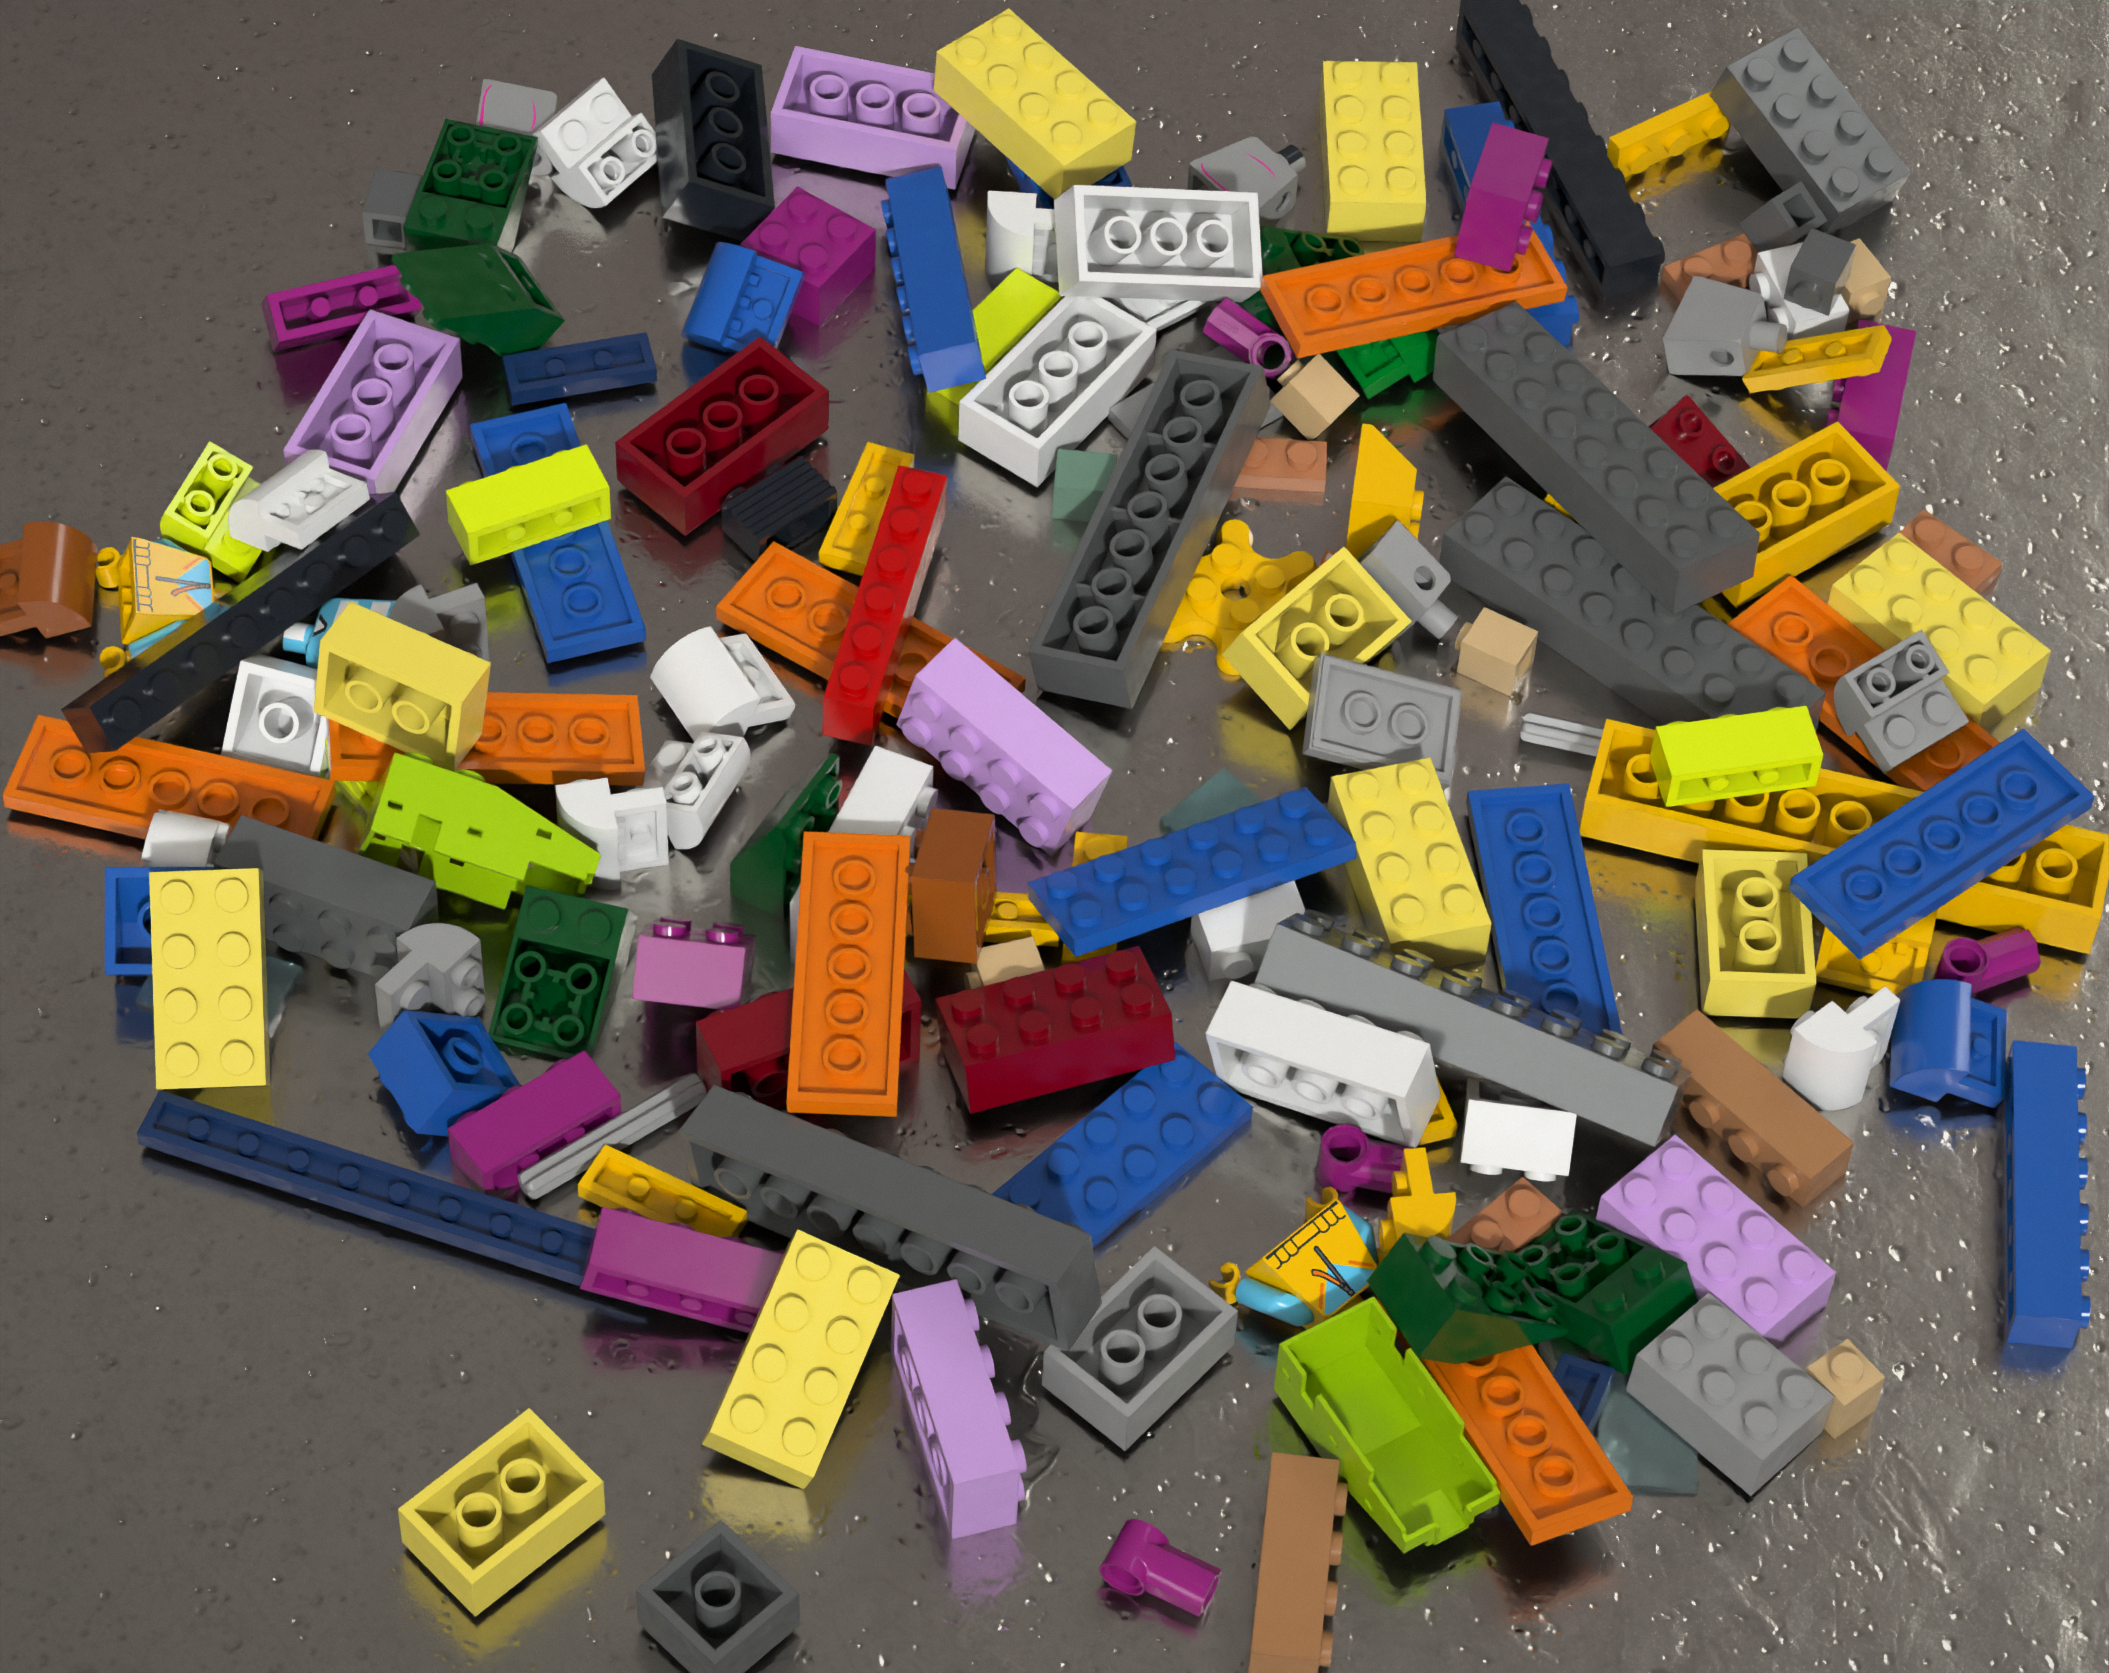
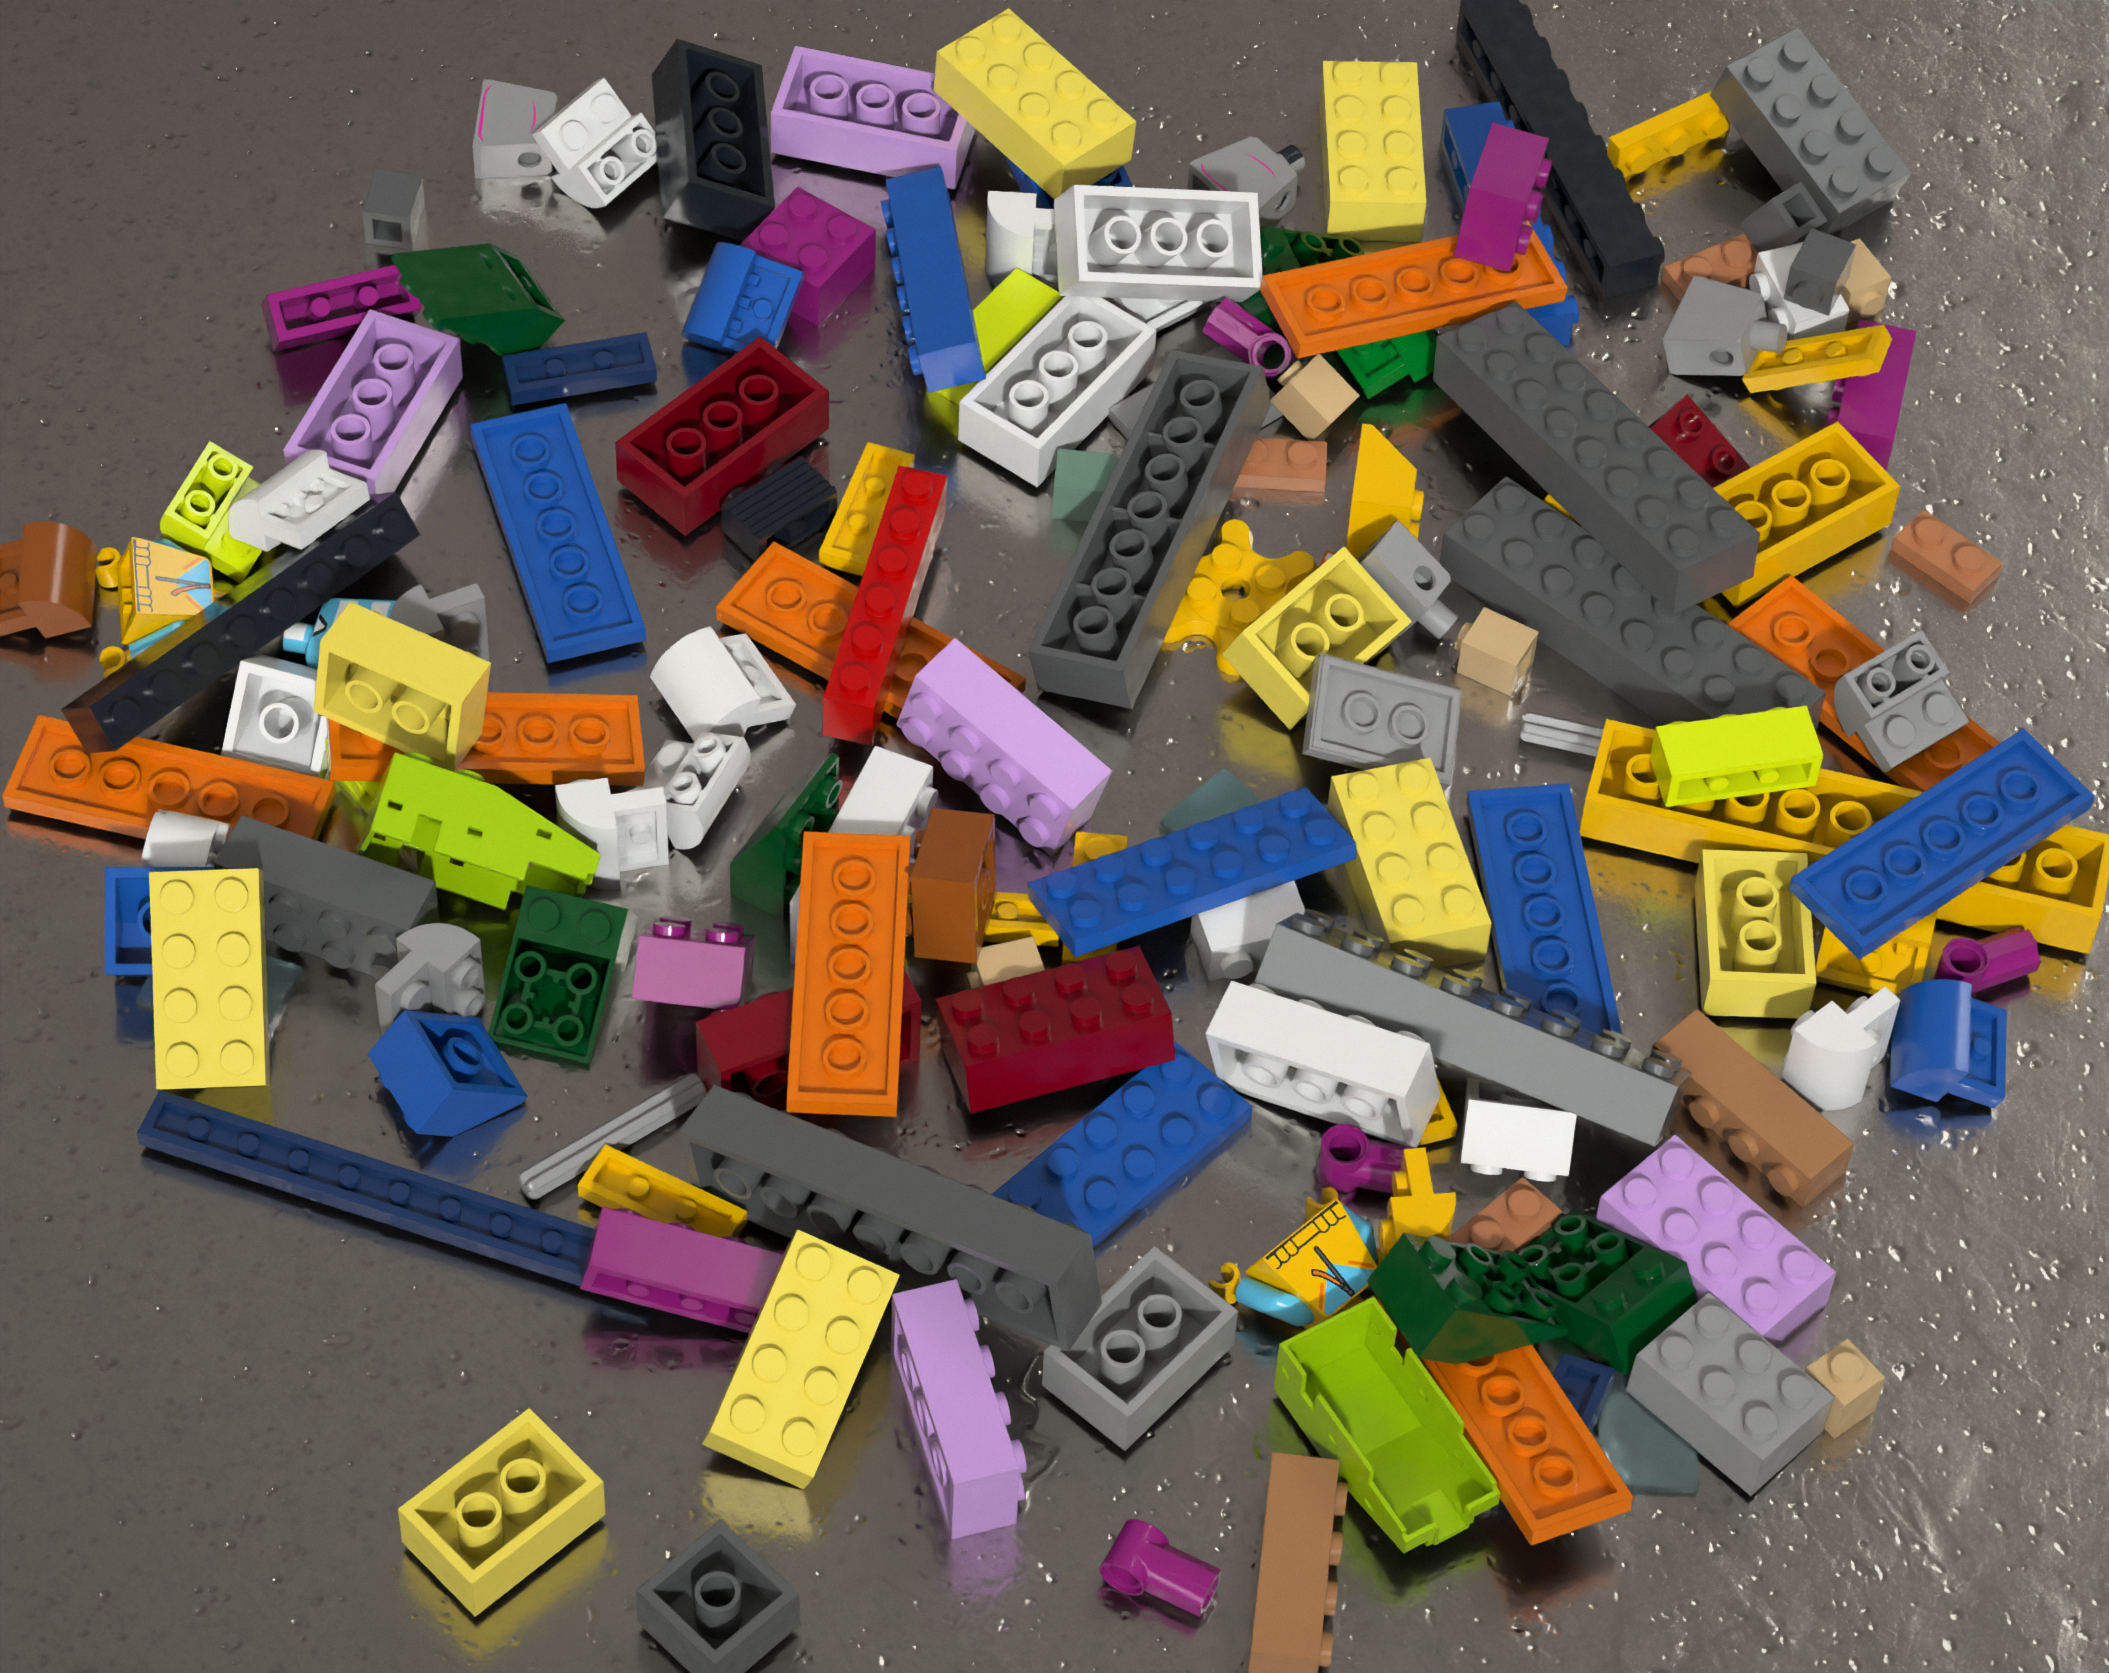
(471, 189): dark green slope -> none
(528, 504): neon yellow brick -> none
(531, 1123): magenta brick -> none
(1907, 591): light yellow brick -> none
(2044, 1195): blue brick -> none

